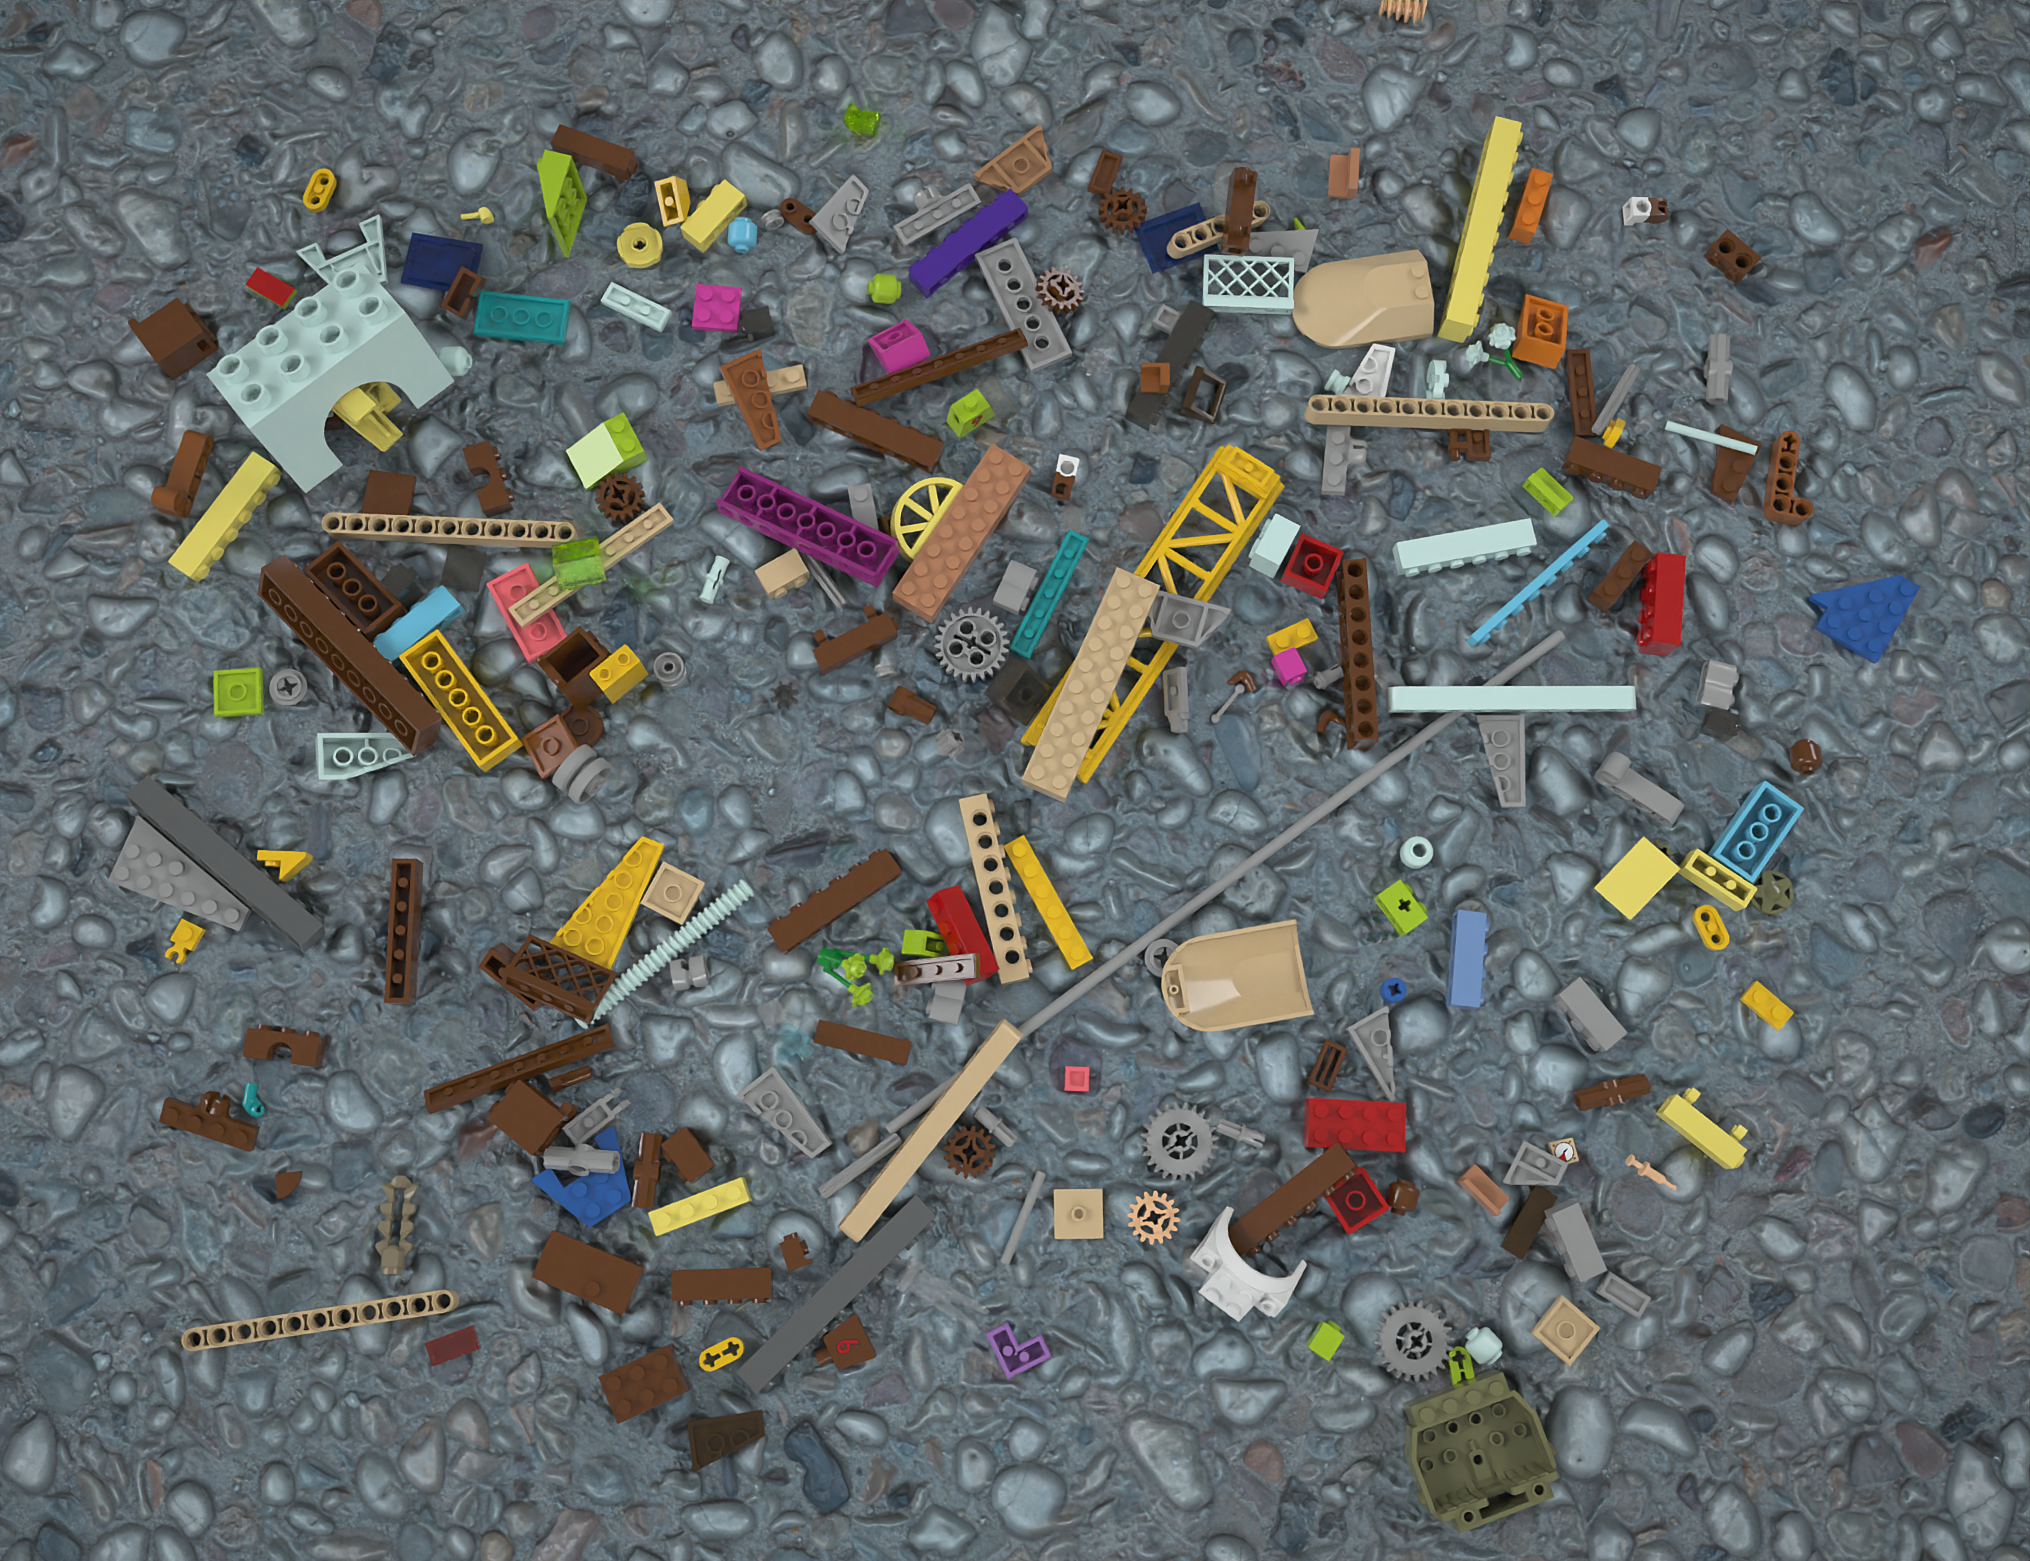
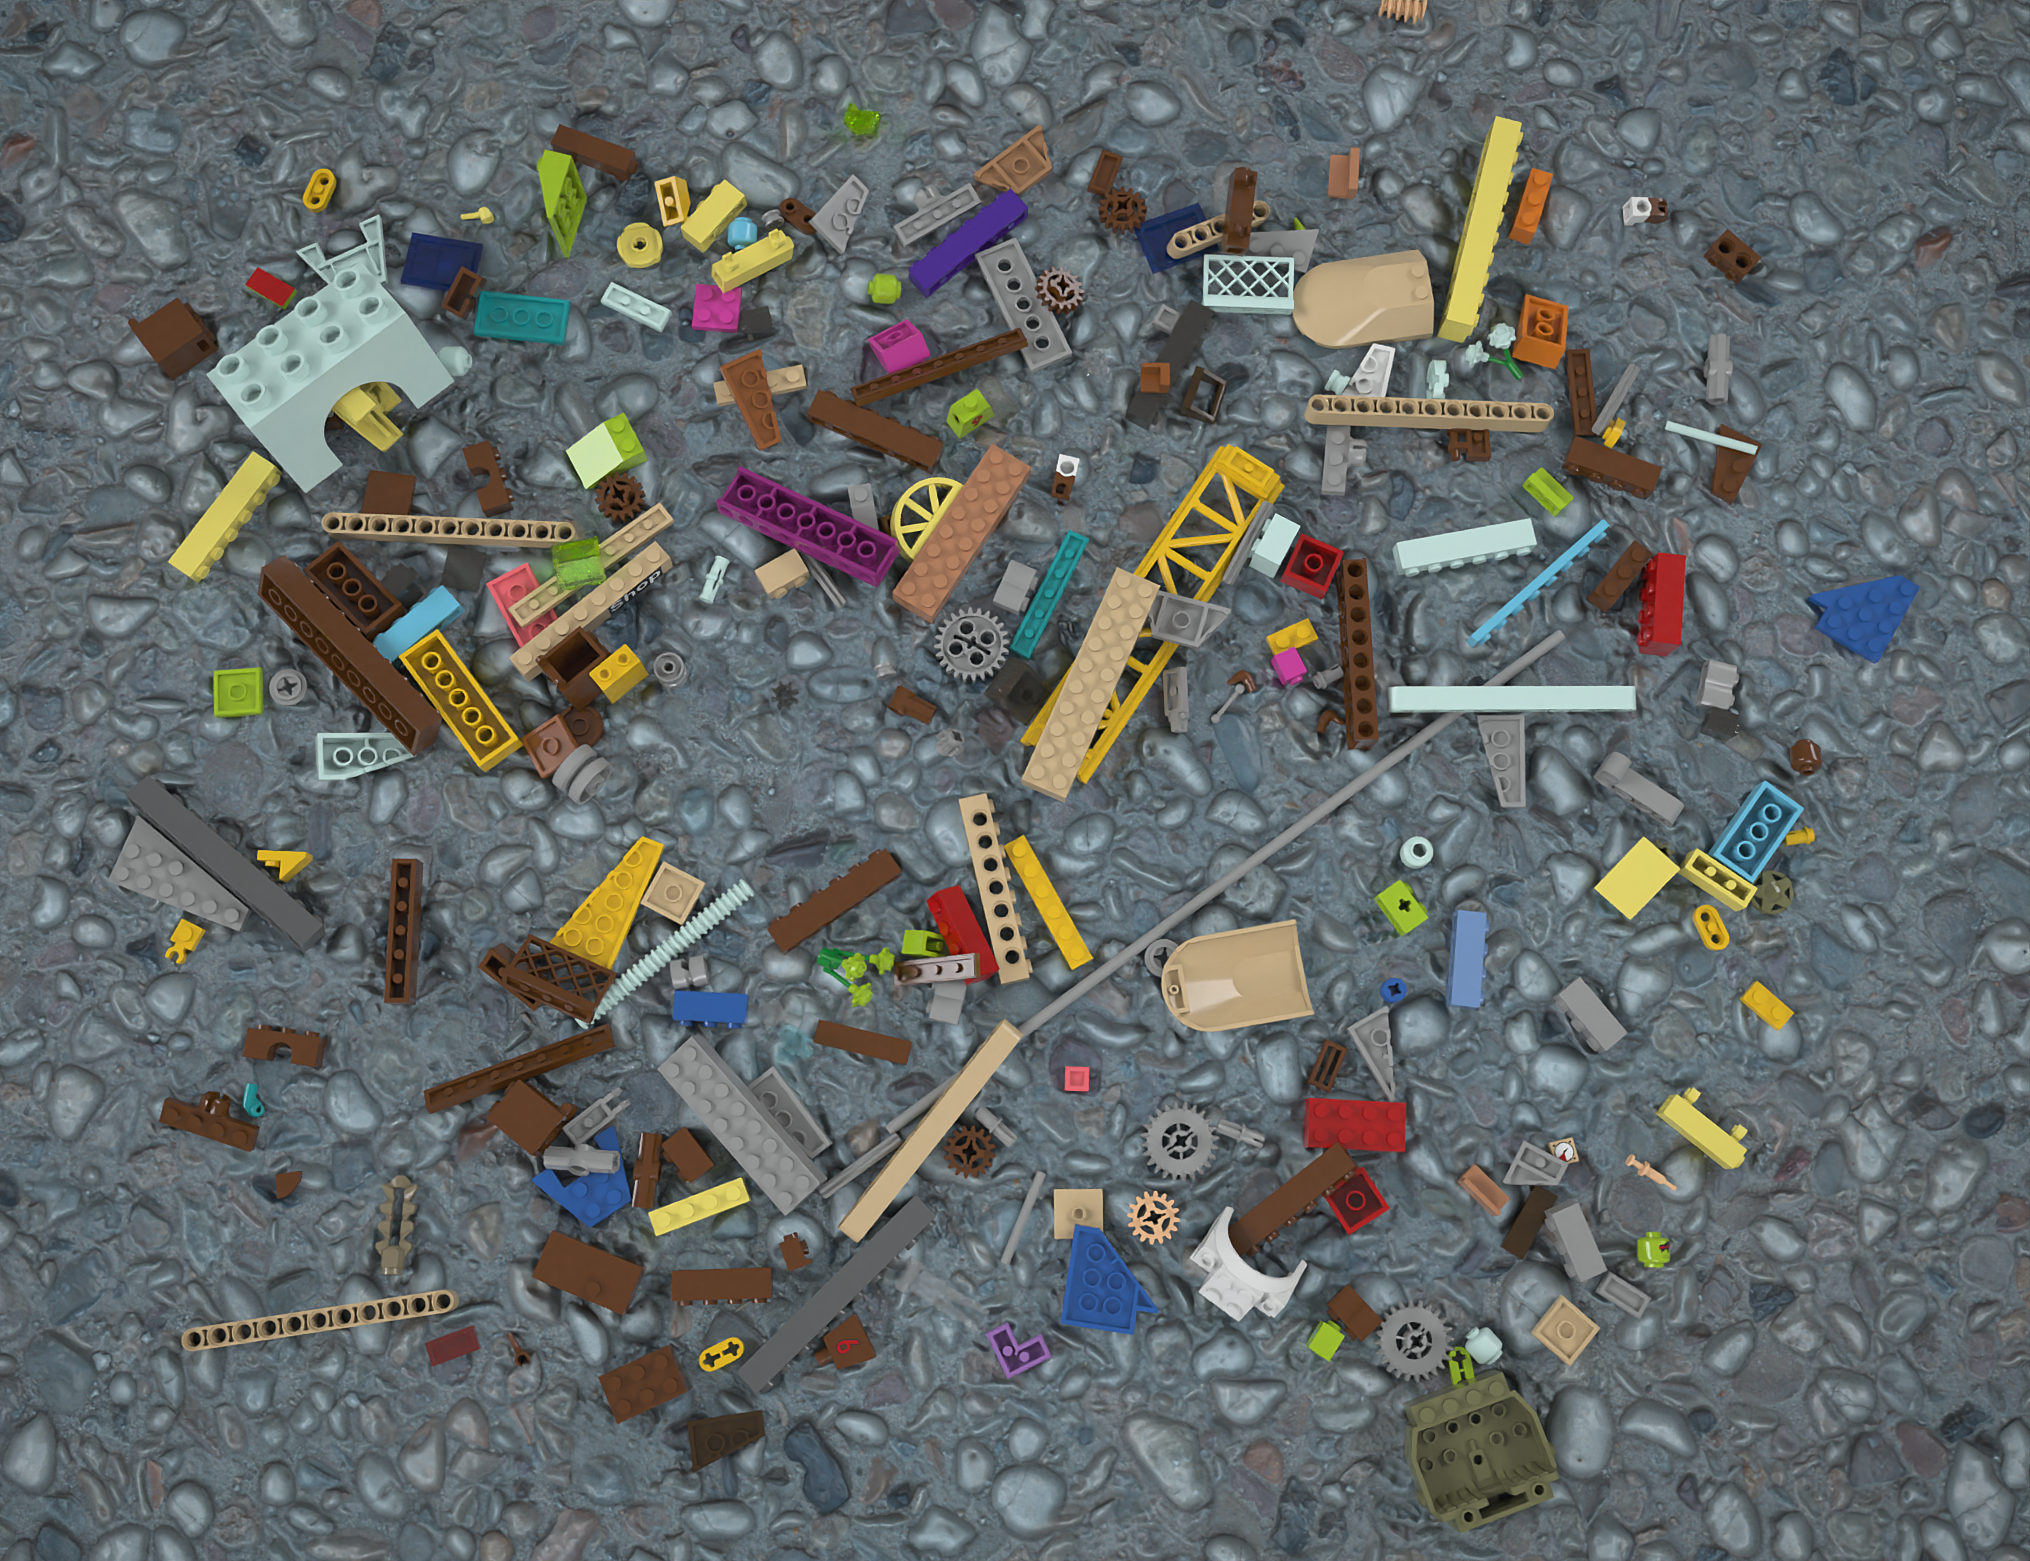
(185, 475): dark orange beam -> none
(518, 1350): none -> reddish brown hand
(570, 1078): reddish brown piece -> none
(595, 607): none -> tan brick
(711, 1009): none -> blue brick
(742, 1124): none -> light grey brick
(752, 260): none -> light yellow brick
(856, 642): reddish brown brick -> none
(1100, 1286): none -> blue wing
(1247, 543): none -> light grey axle
(1353, 1313): none -> reddish brown brick
(1402, 1197): reddish brown head -> none
(1611, 1092): reddish brown piece -> none
(1653, 1250): none -> lime head
(1785, 477): dark orange beam -> none
(1804, 835): none -> yellow pin

